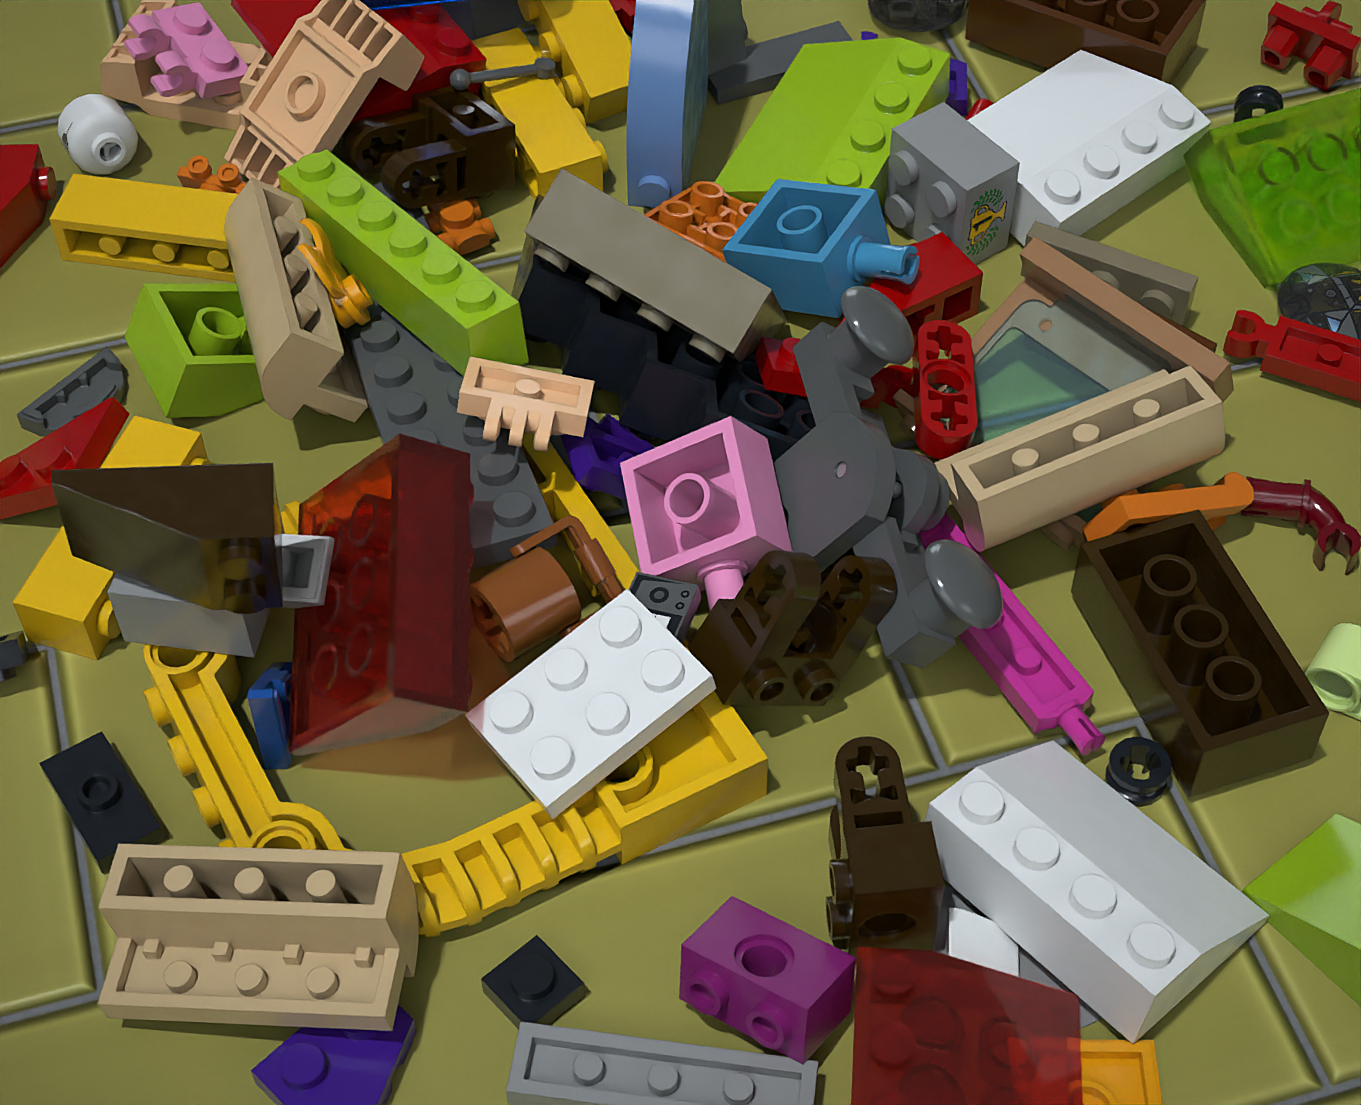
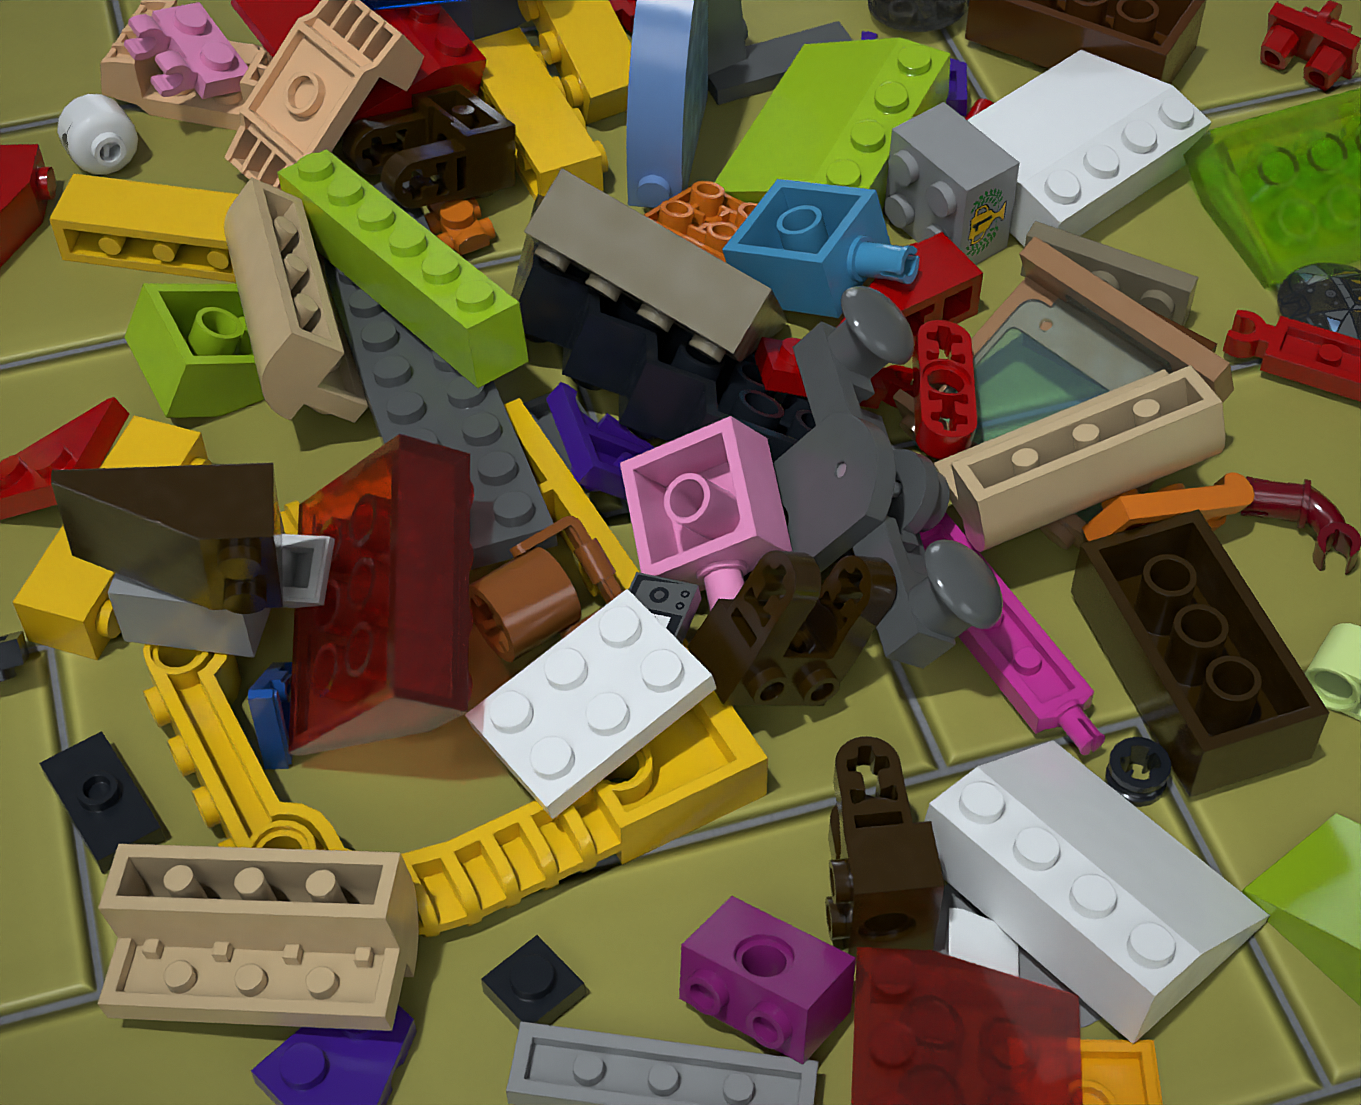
(75, 394): dark grey tile -> none
(199, 176): orange piece -> none
(345, 292): light orange plate -> none
(524, 401): light nougat hinge -> none
(542, 68): dark grey hinge -> none
(1256, 98): black bush -> none

